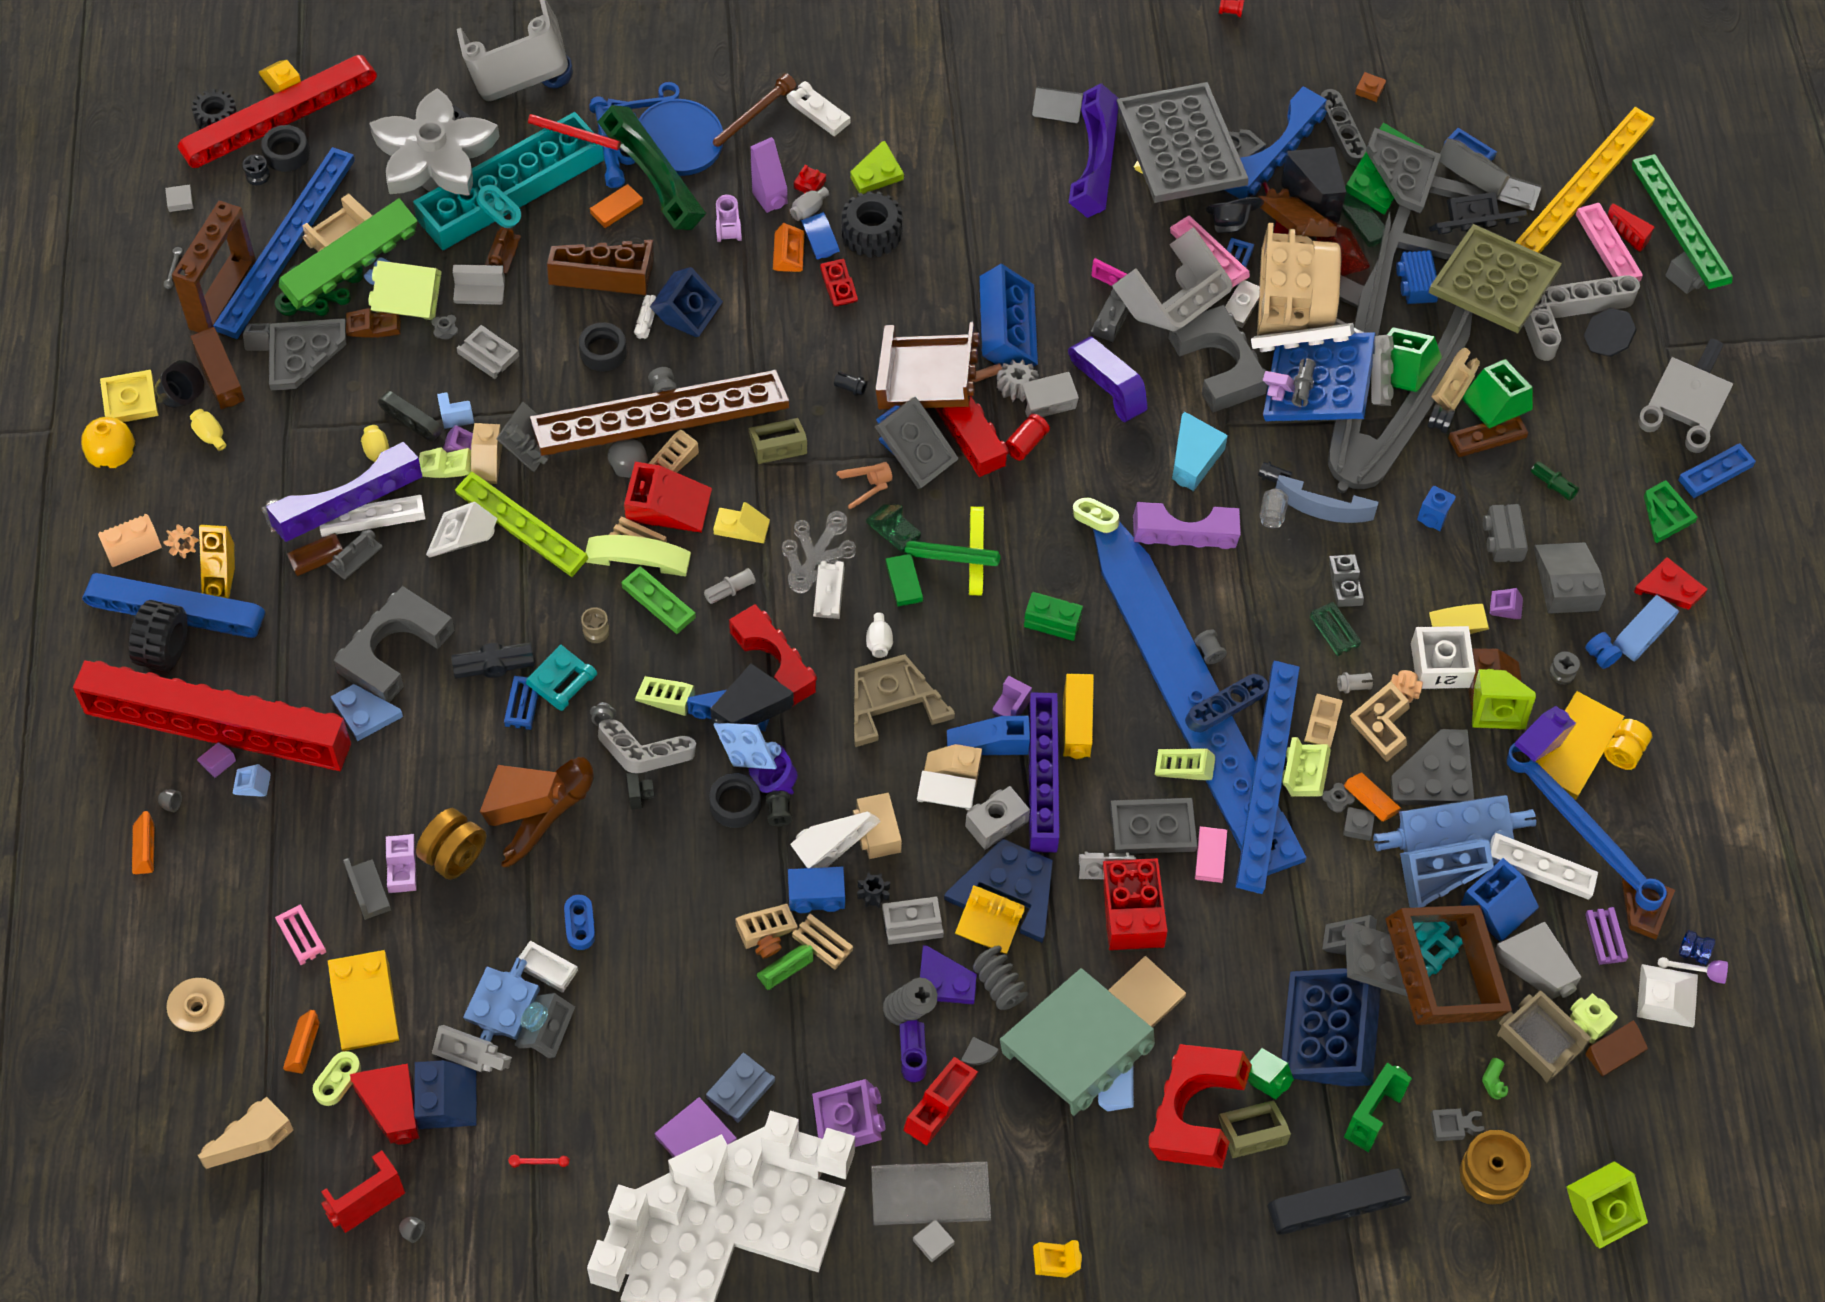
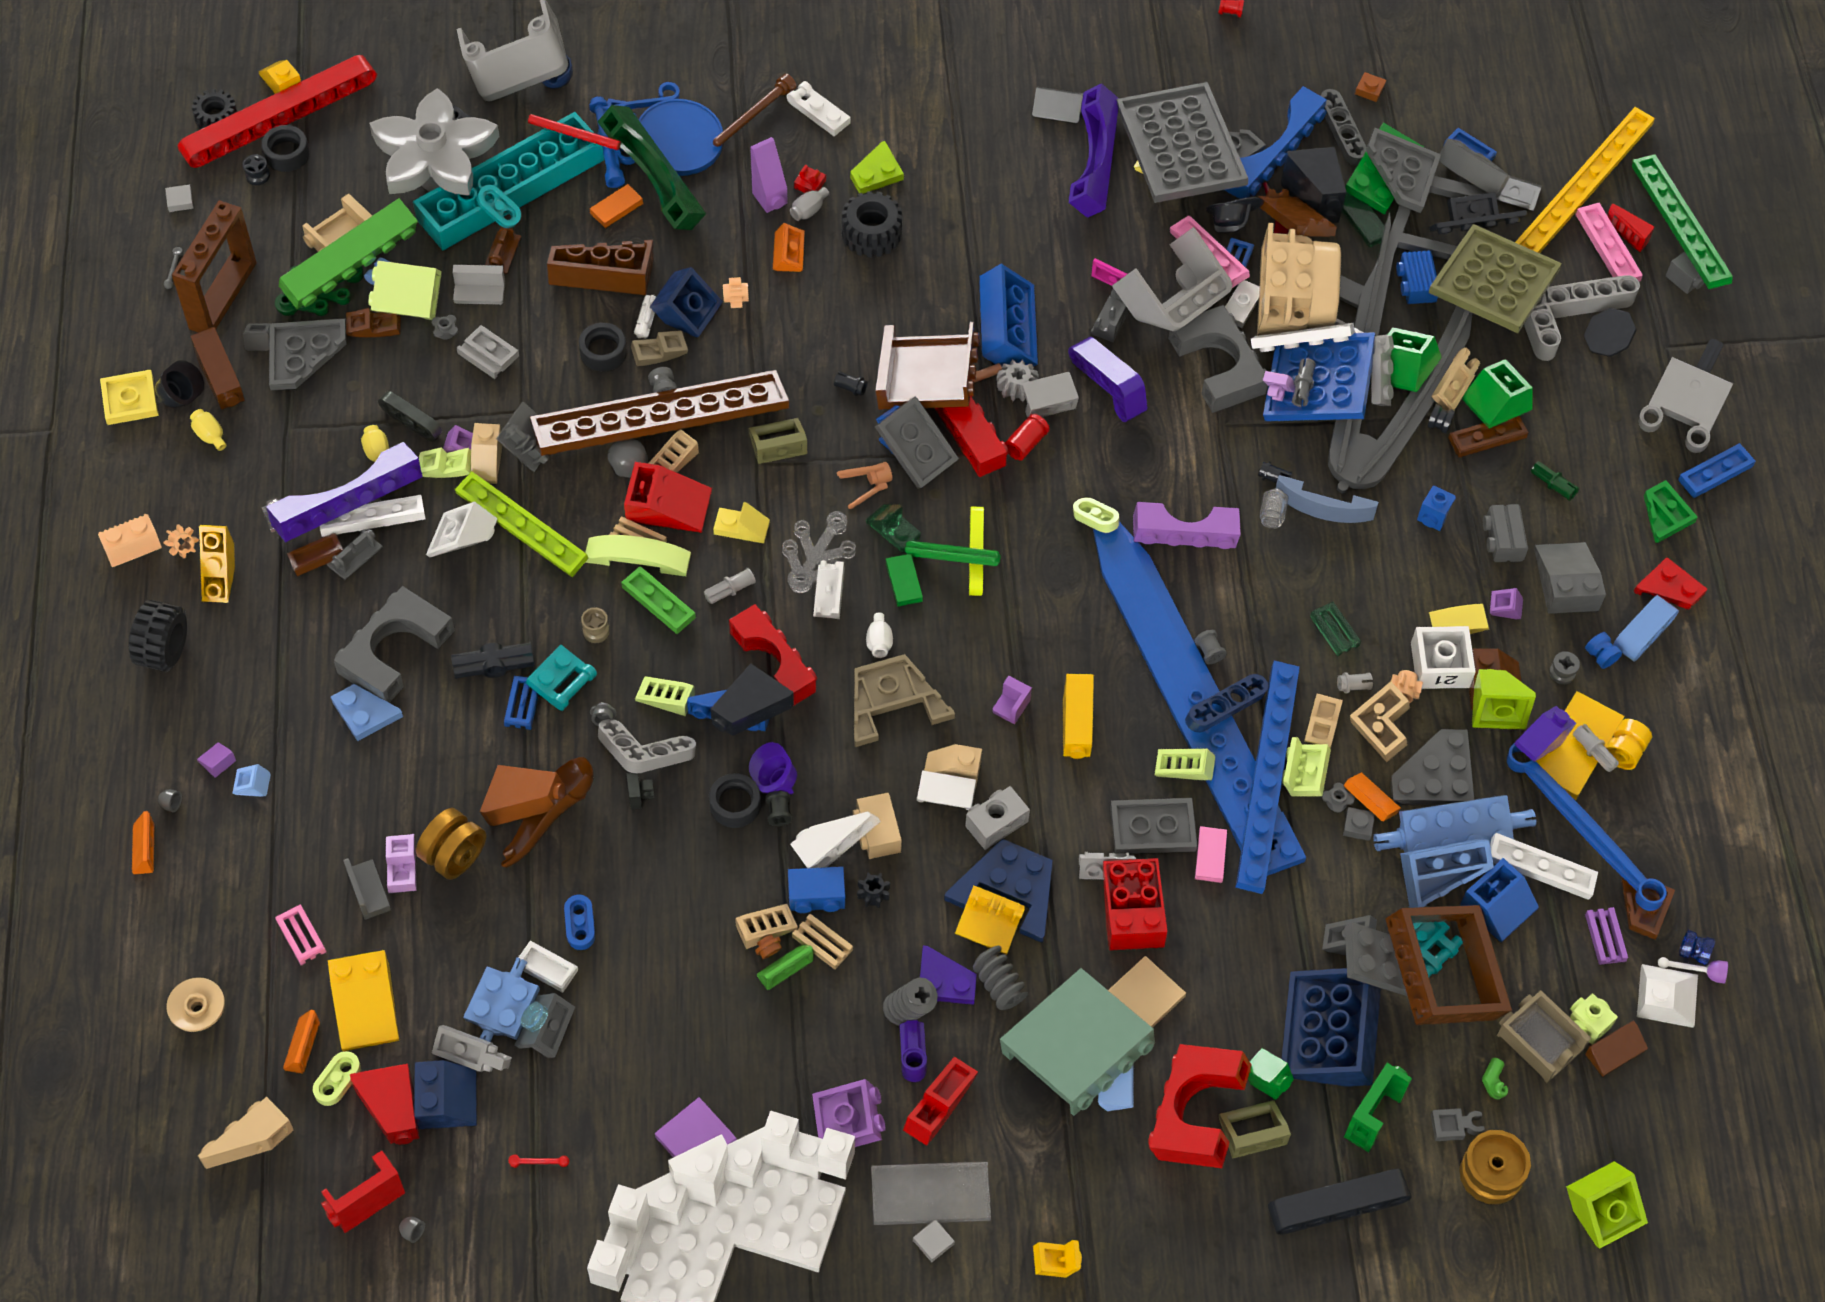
(107, 442): yellow cylinder -> none
(201, 609): blue beam -> none
(212, 715): red brick -> none
(283, 243): blue plate -> none
(455, 413): light blue panel -> none
(663, 348): none -> dark tan slope
(728, 221): lavender piece -> none
(735, 292): none -> light nougat gear
(740, 1087): sand blue plate -> none
(747, 746): light blue hinge -> none
(820, 236): blue slope -> none
(838, 283): red slope -> none
(912, 920): light grey plate -> none
(979, 1053): dark grey tile -> none
(994, 736): blue slope -> none
(1043, 772): dark purple brick -> none
(1053, 616): green brick -> none
(1196, 451): medium azure slope -> none
(1345, 580): dark grey slope -> none
(1352, 257): clear red slope -> none
(1539, 961): light grey slope -> none
(1595, 747): none -> light grey axle

